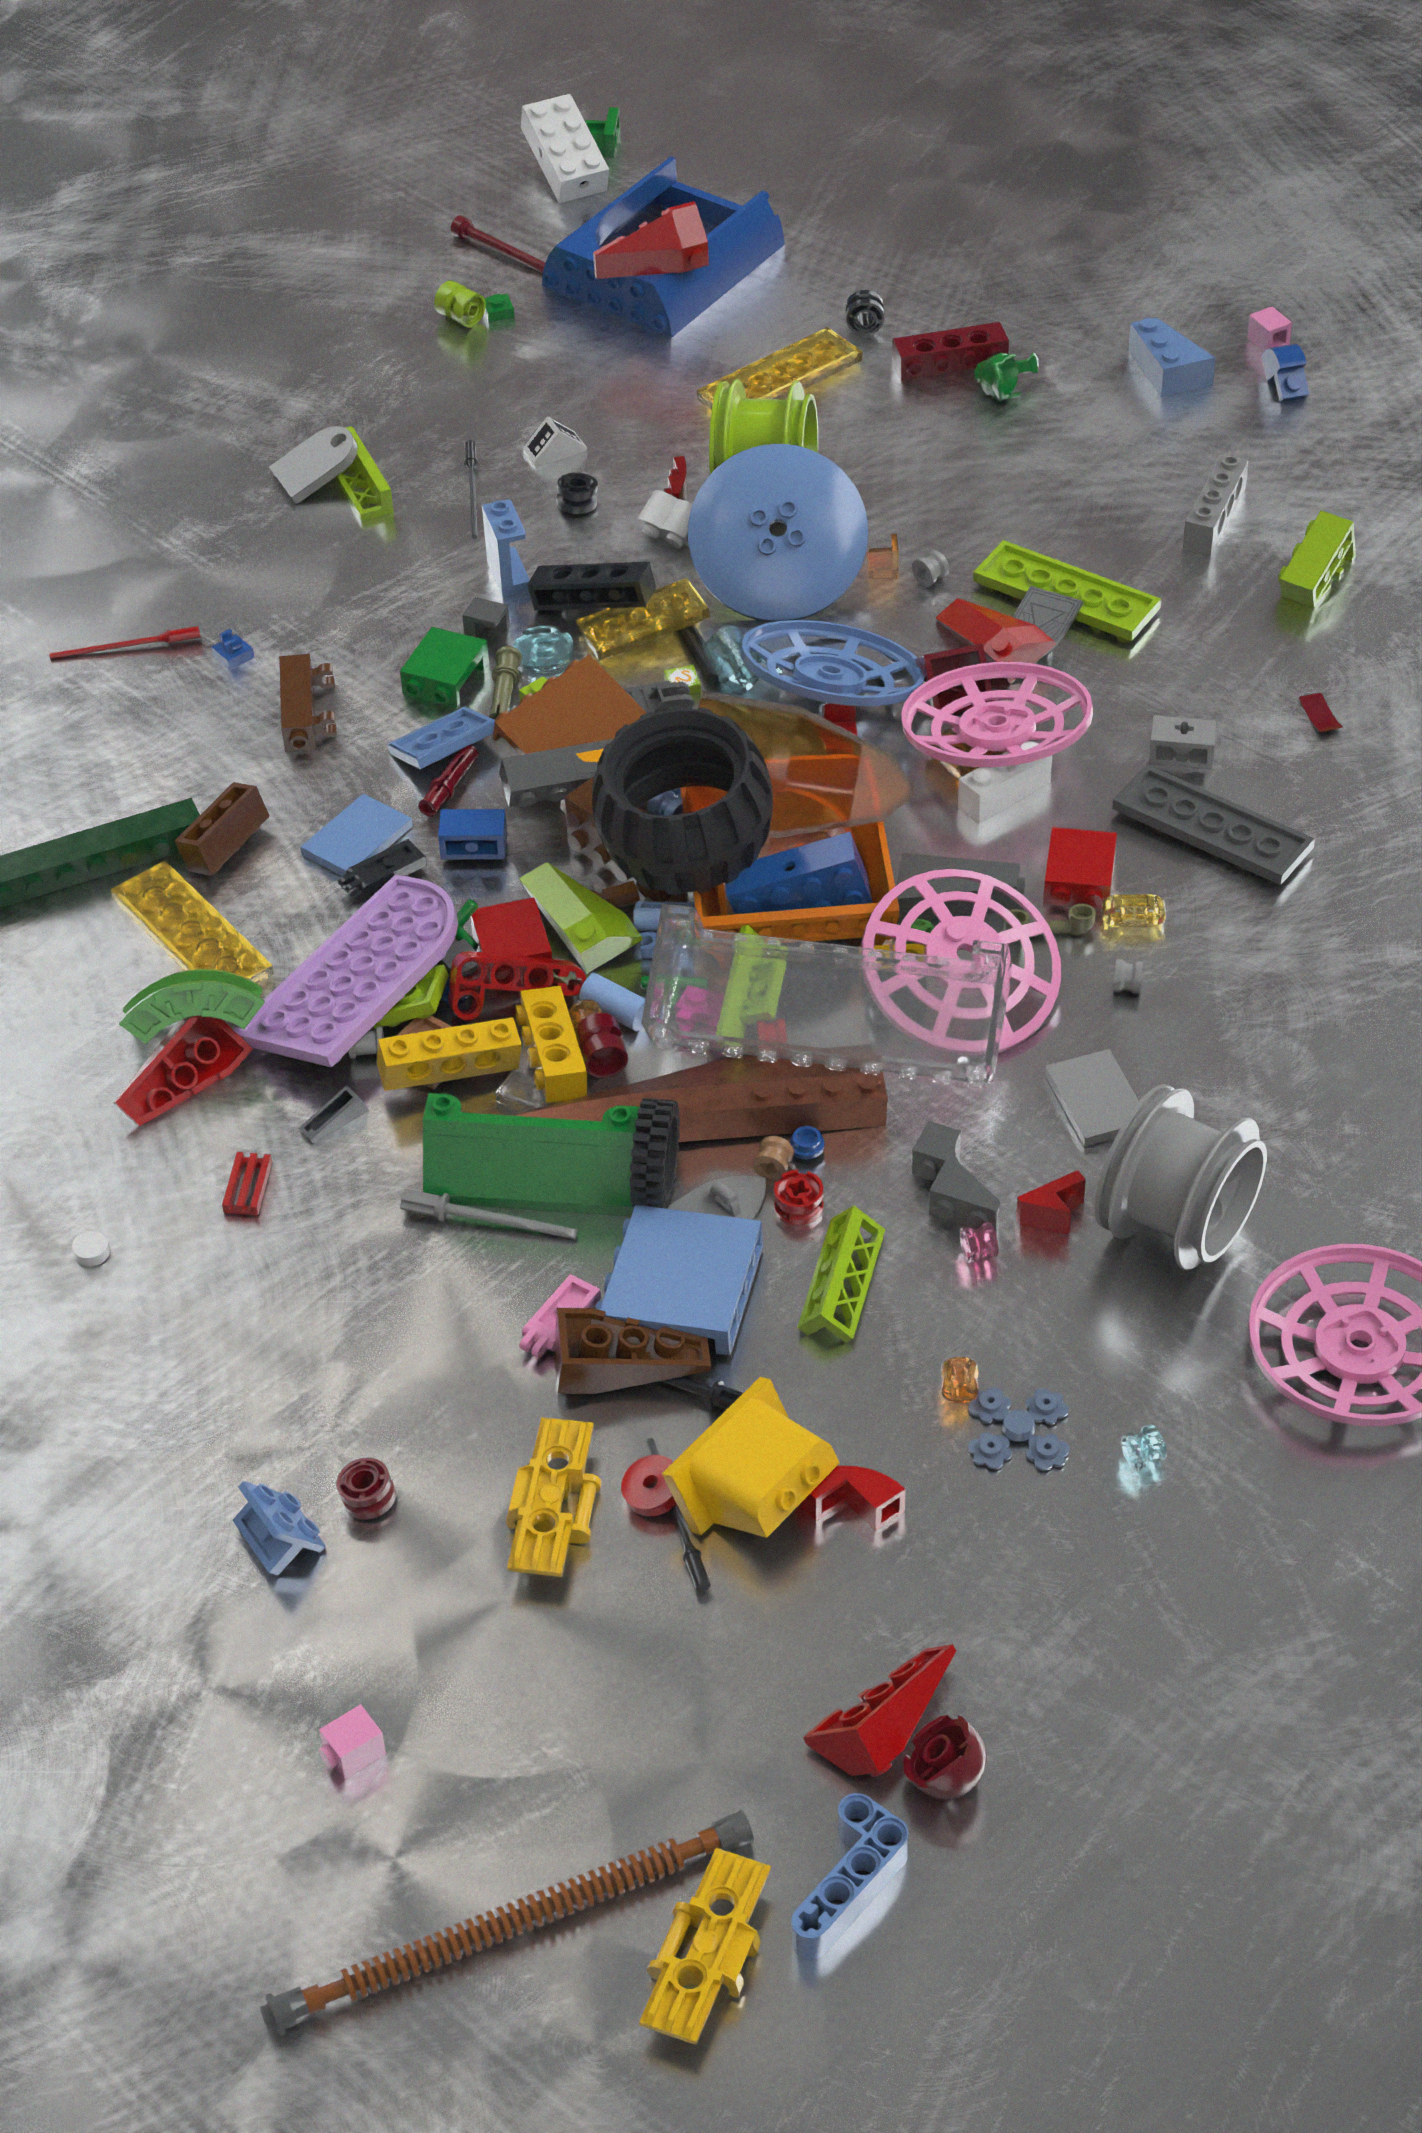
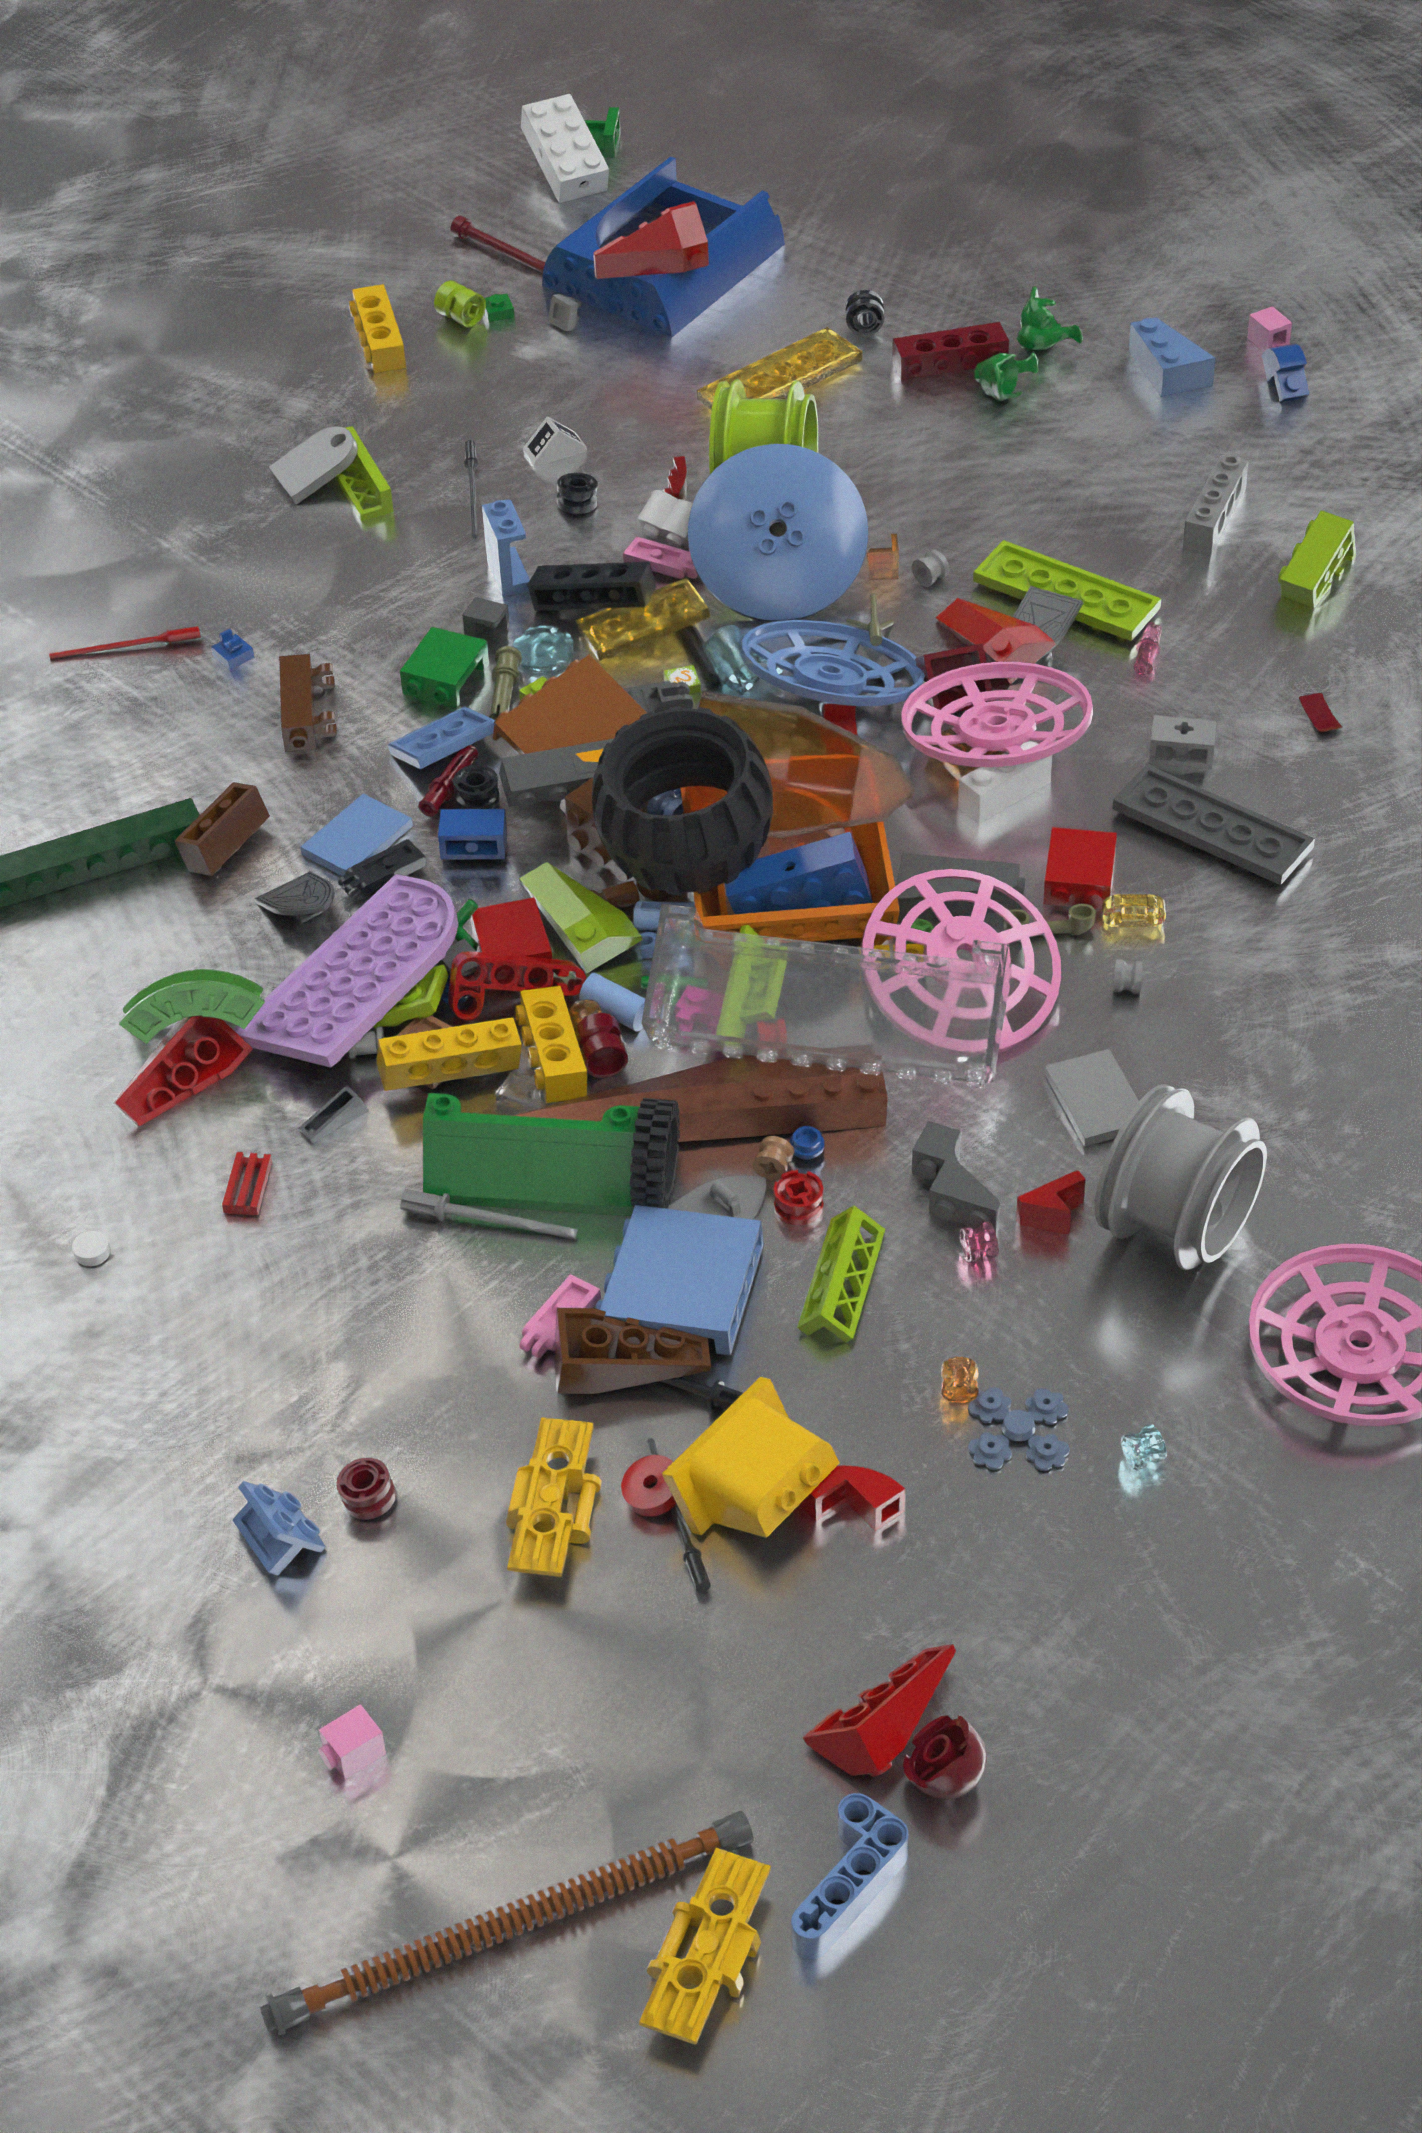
(188, 925): clear yellow plate -> none
(301, 897): none -> dark grey shield
(377, 328): none -> yellow brick
(476, 787): none -> black wheel
(564, 312): none -> light grey tile
(662, 558): none -> bright pink hinge
(874, 626): none -> olive plant
(1039, 327): none -> green piece
(1148, 648): none -> clear pink axle

